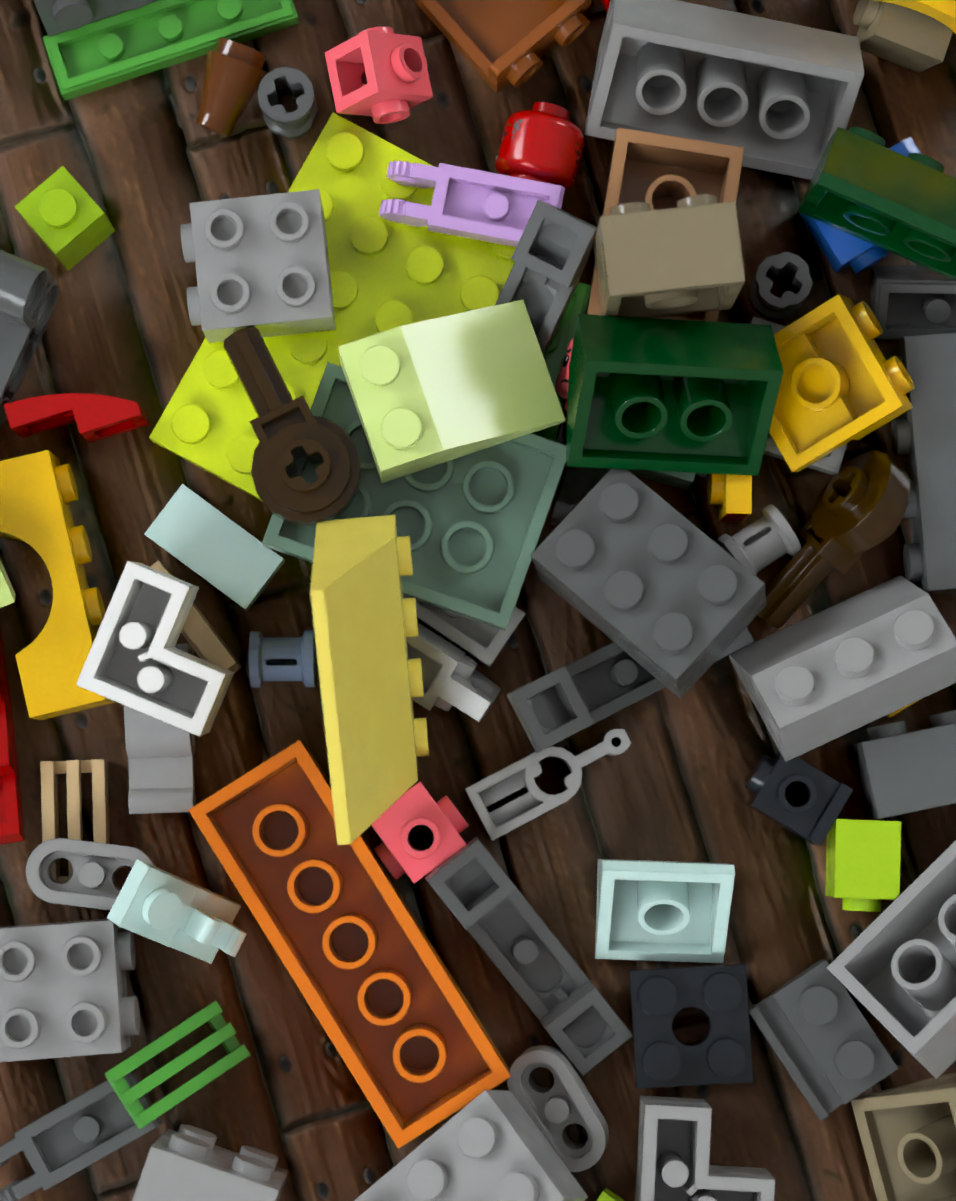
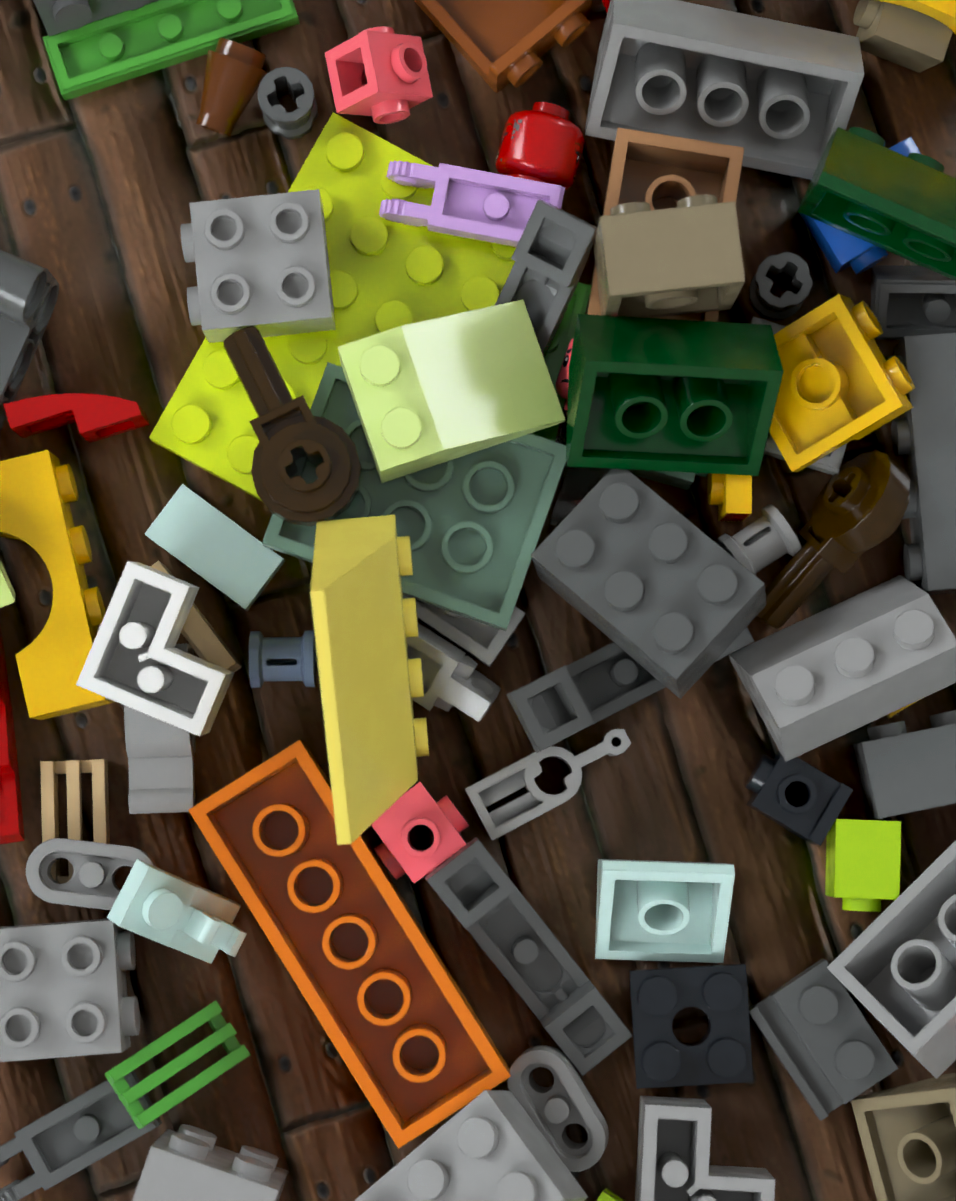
(65, 218): lime brick -> none

